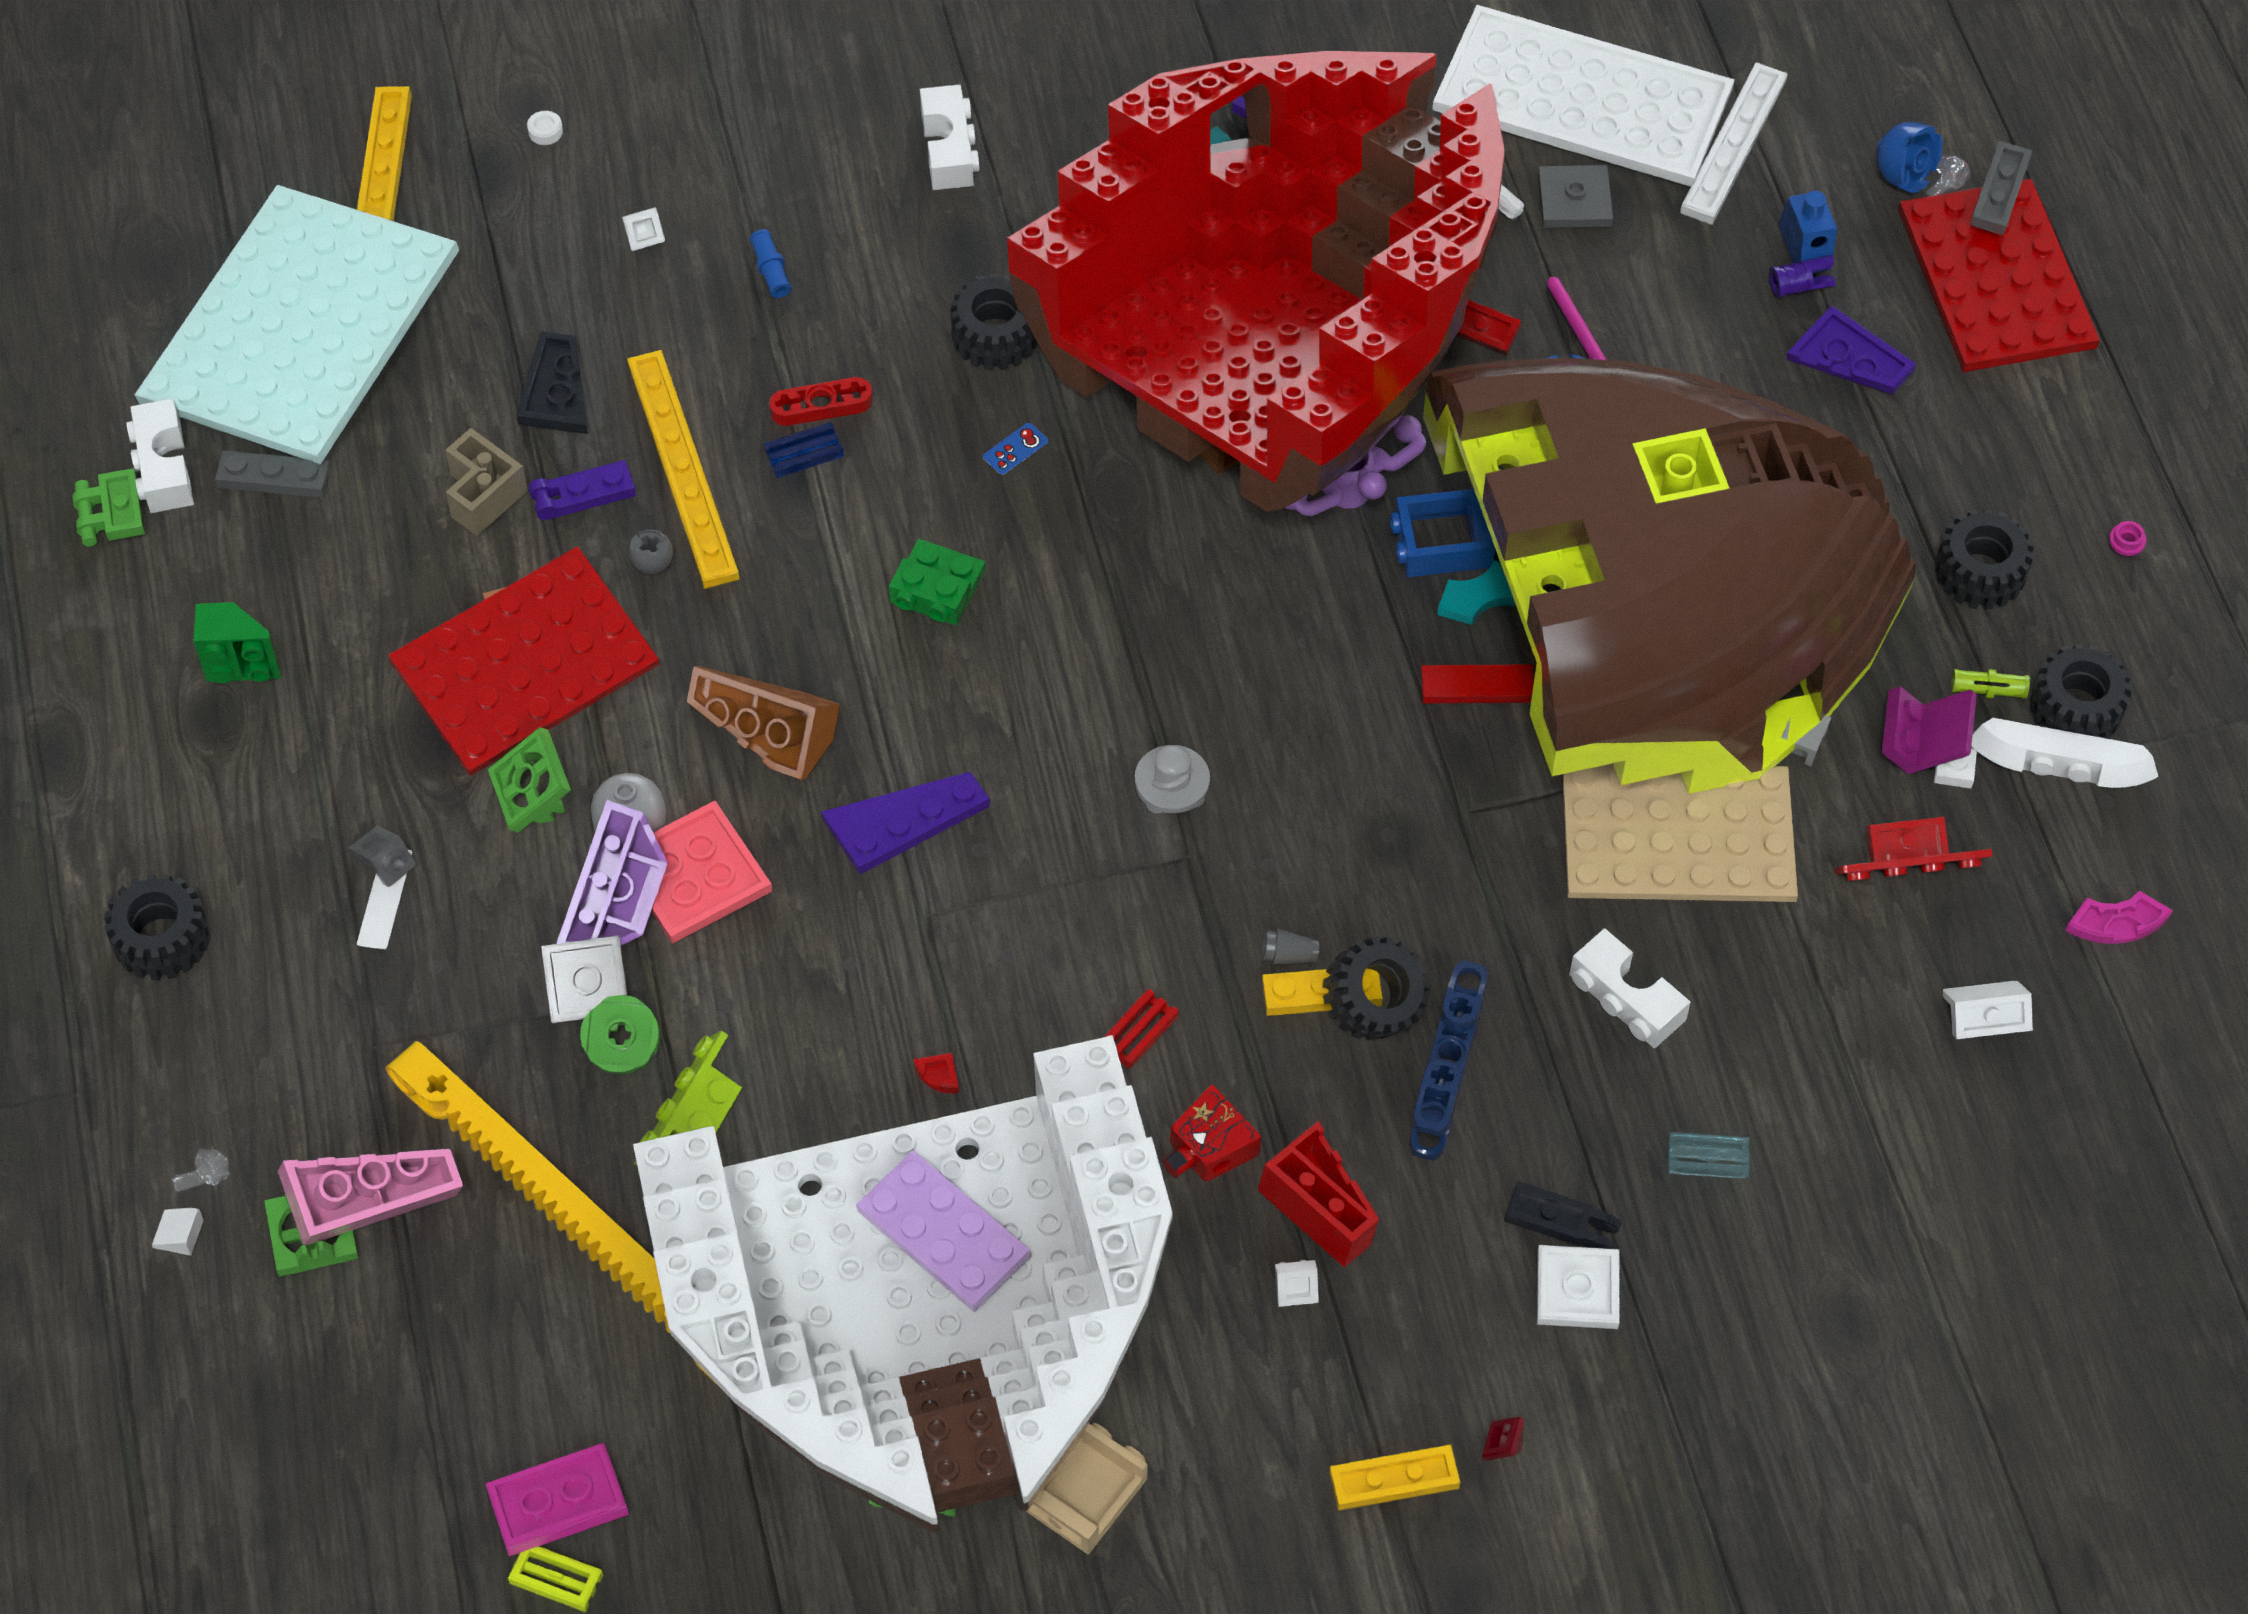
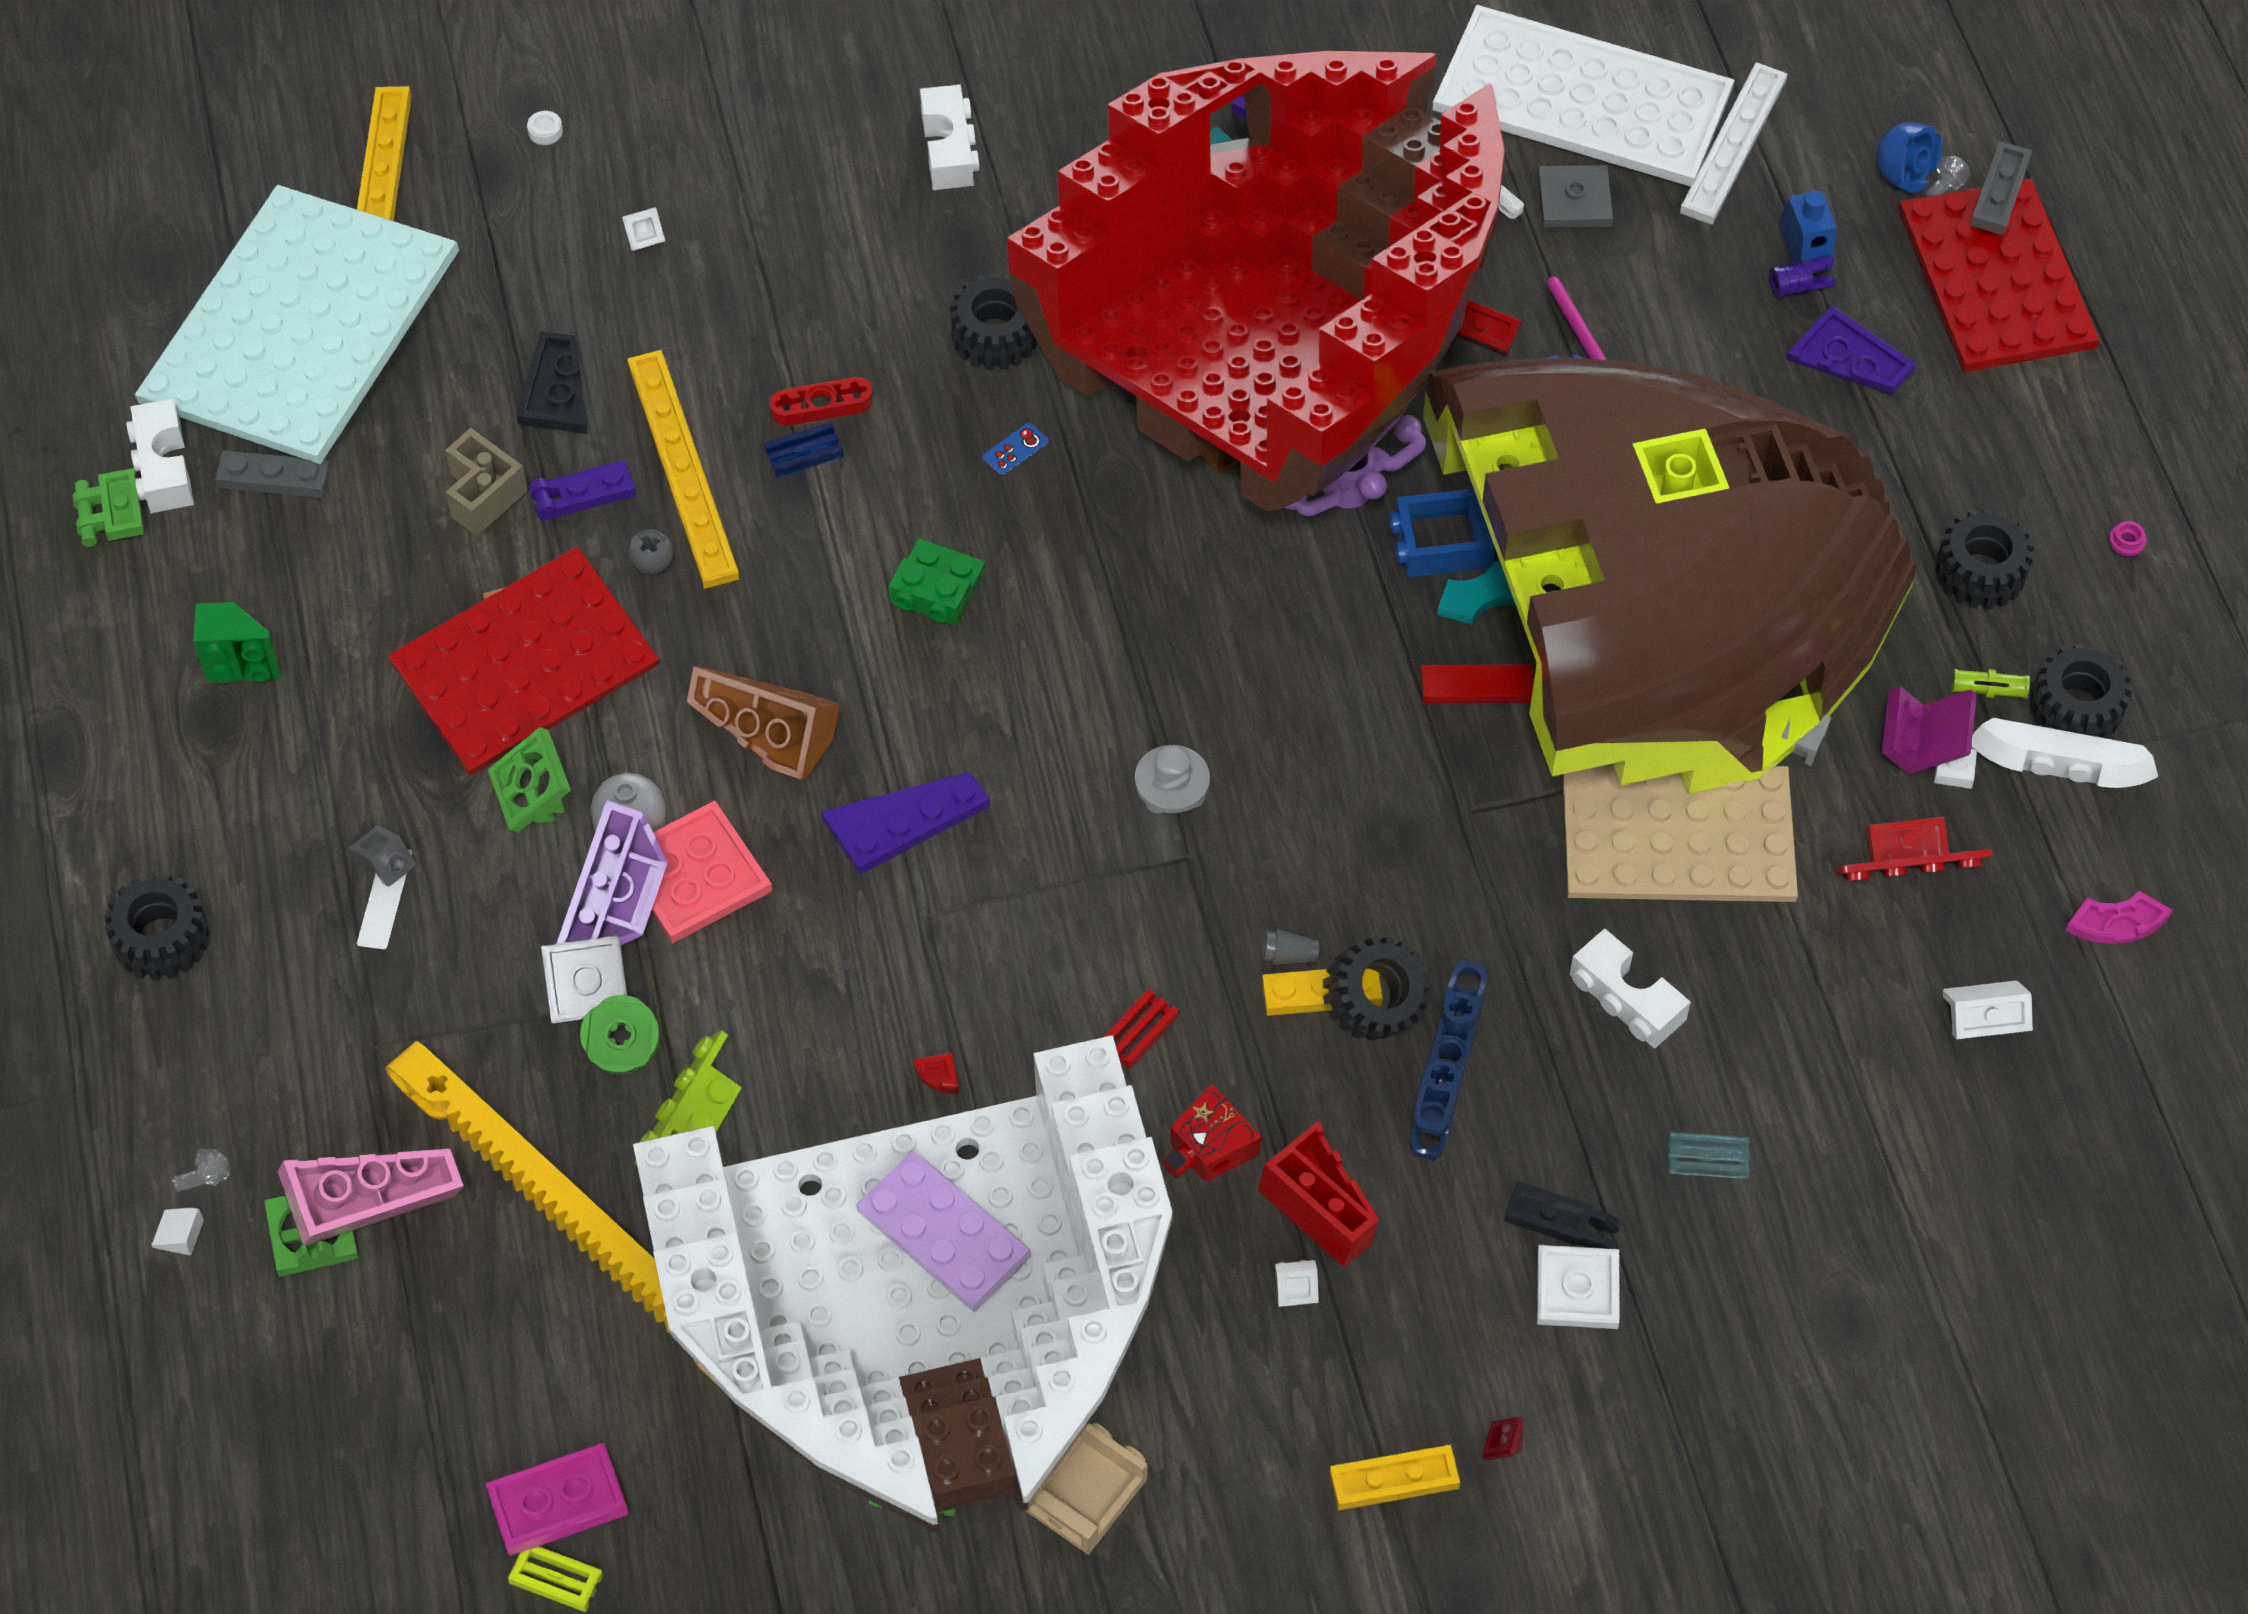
(770, 263): blue pin -> none

